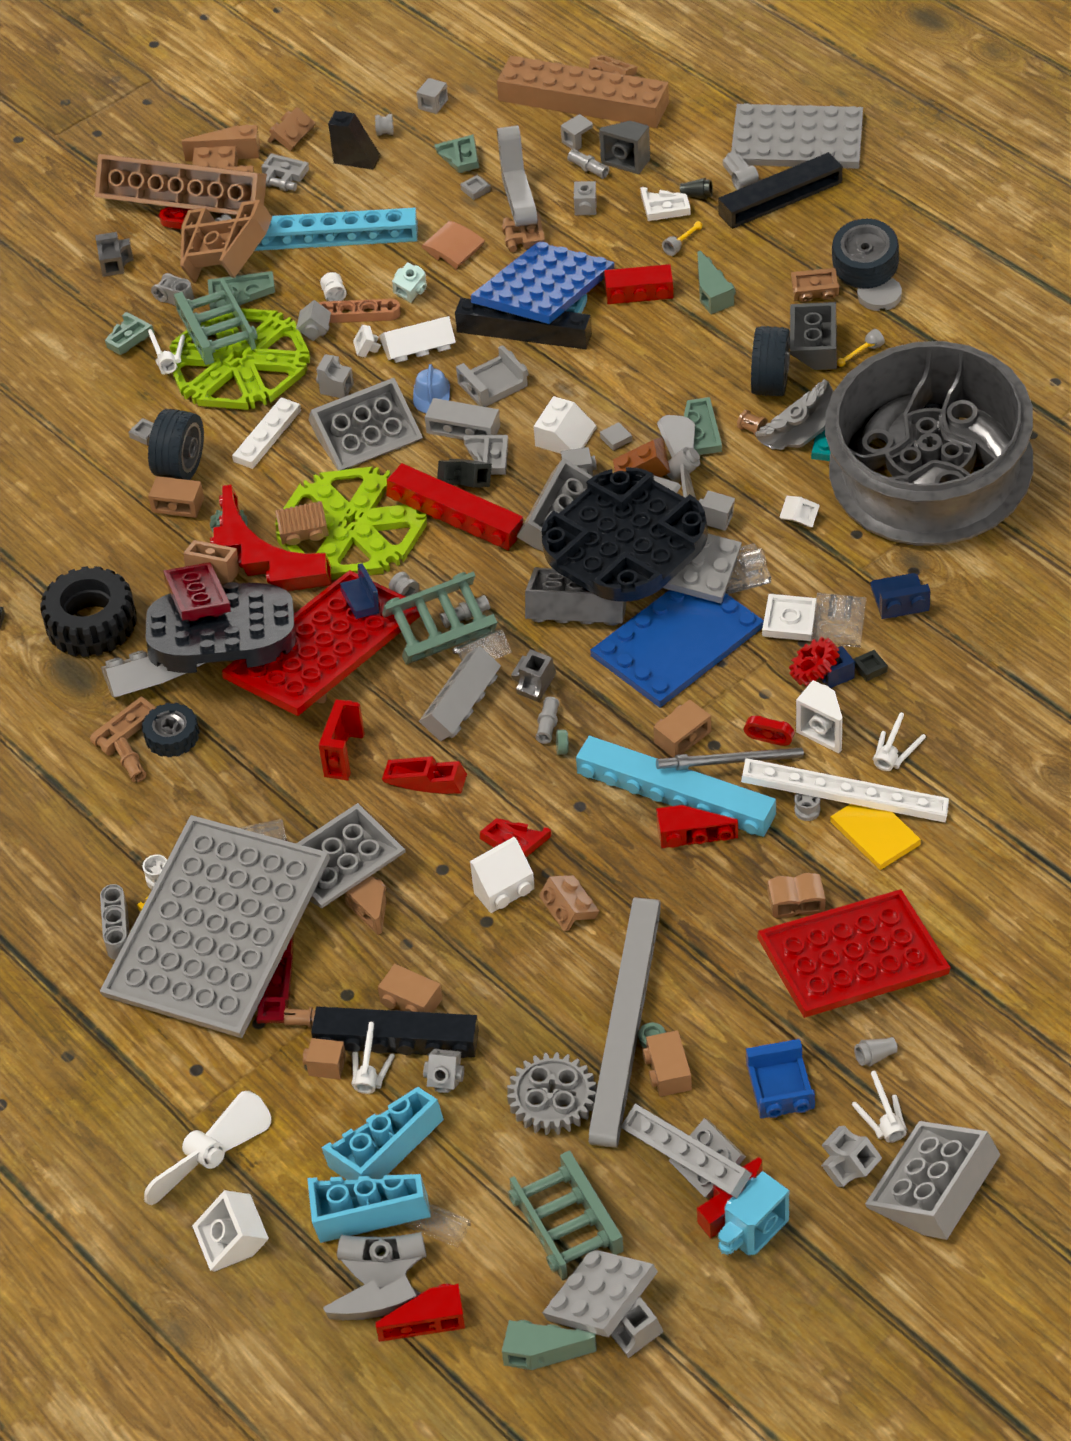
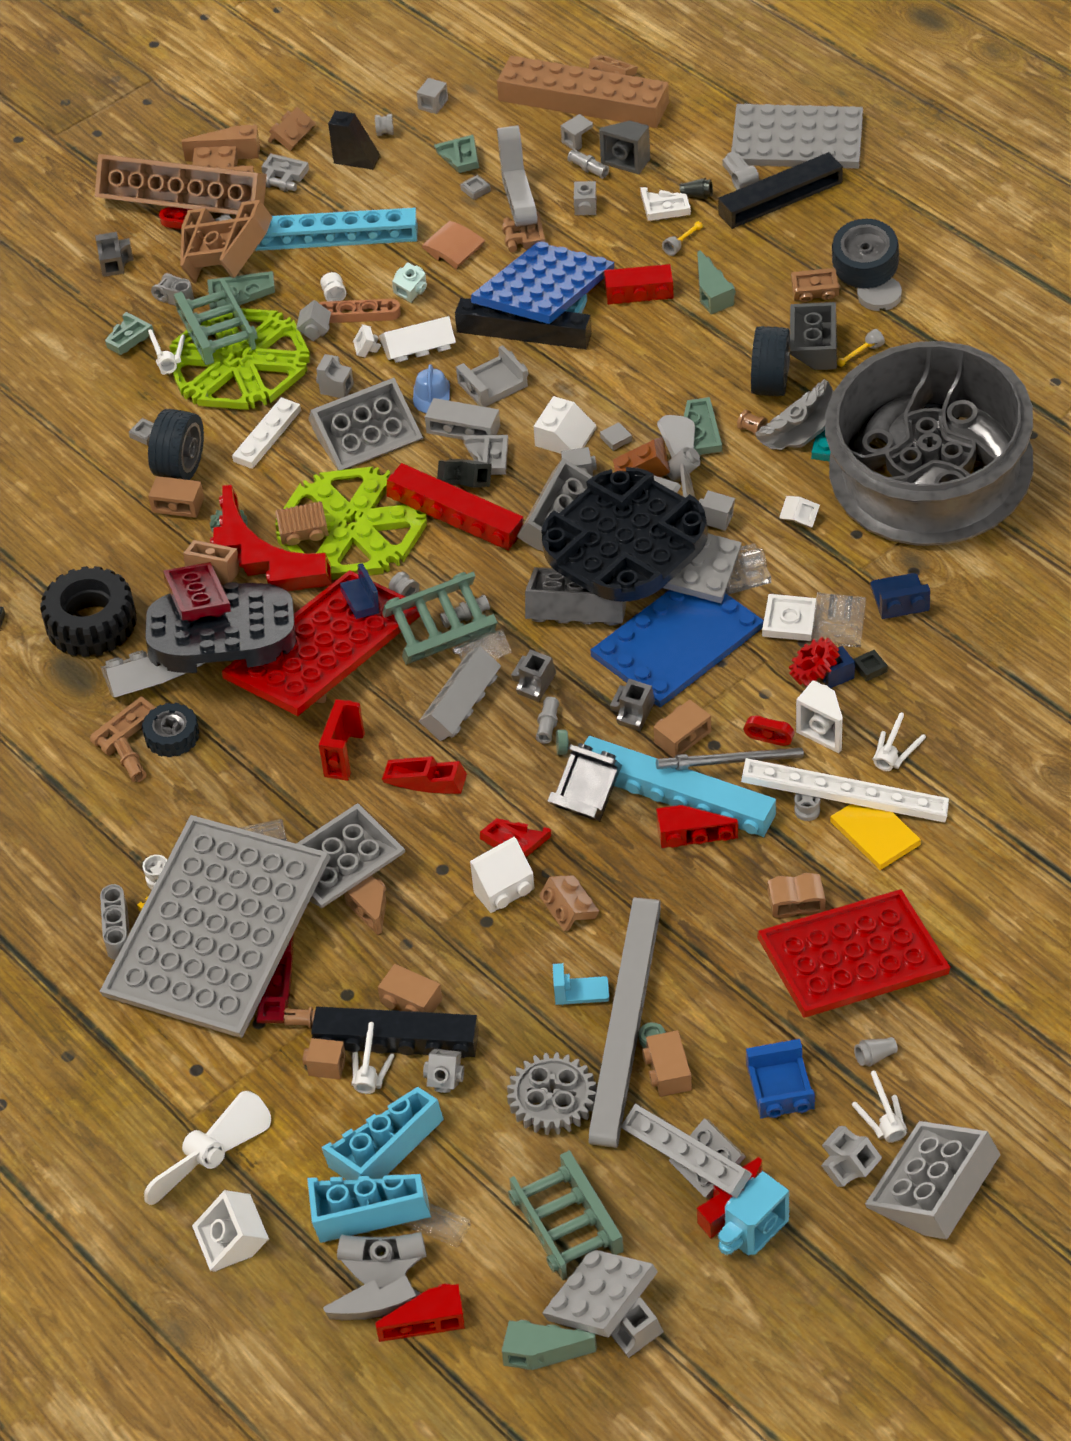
(578, 989): none -> medium azure bracket
(586, 782): none -> panel
(633, 704): none -> flat silver brick

